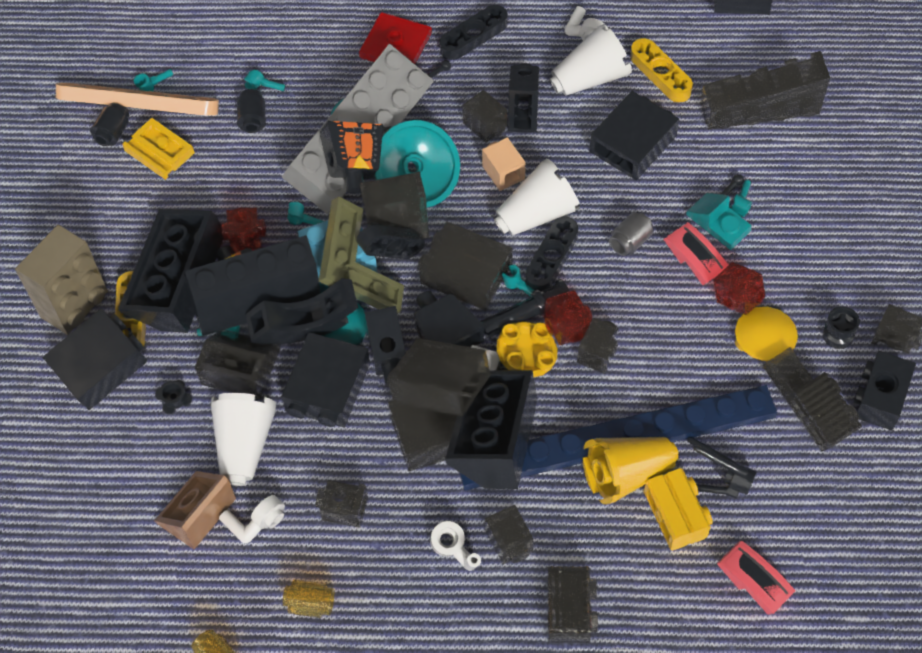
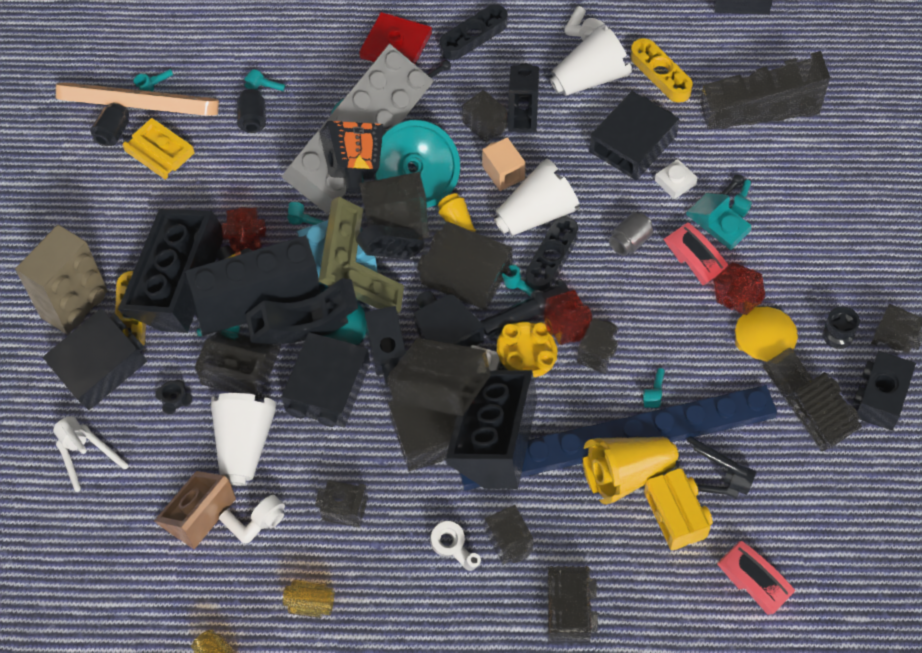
(73, 437): none -> white plant
(454, 210): none -> yellow cone
(653, 396): none -> teal hand
(676, 179): none -> white plate

